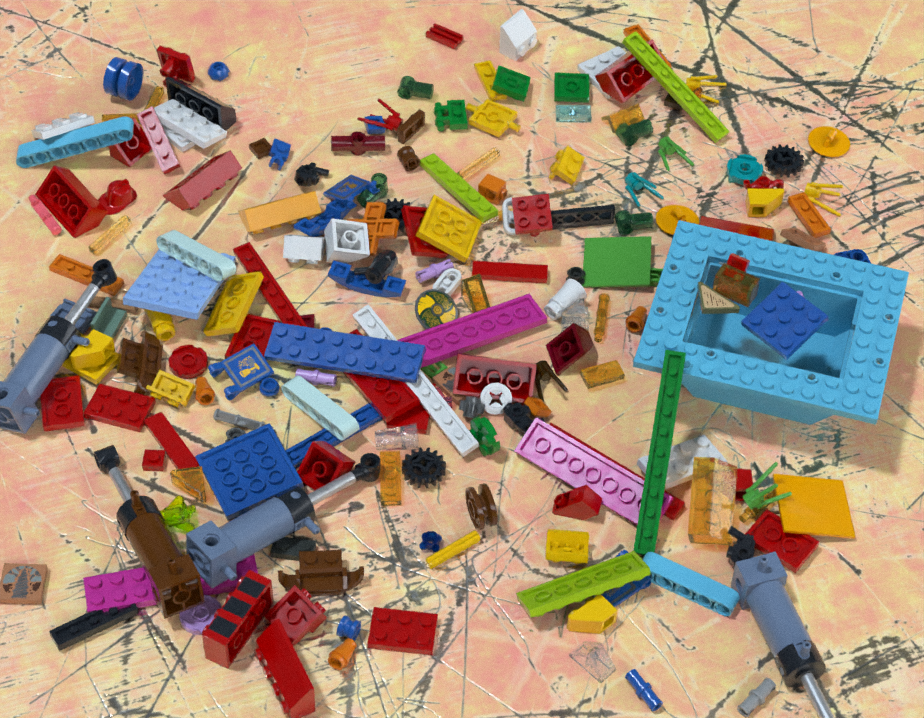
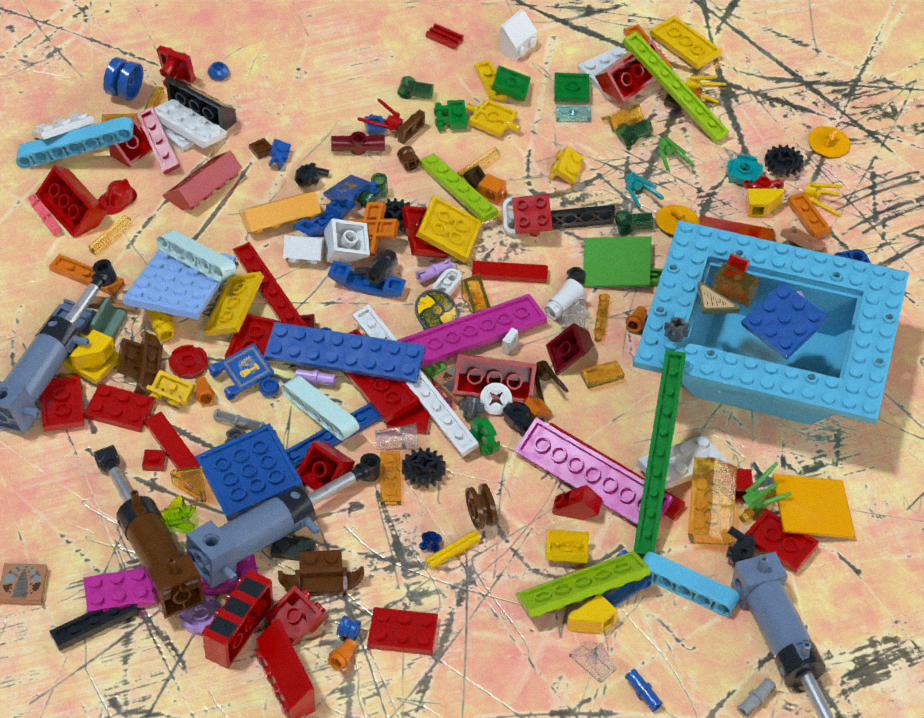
(474, 176): none -> dark brown plate
(509, 341): none -> white tile
(676, 329): none -> dark grey gear
(685, 42): none -> yellow plate

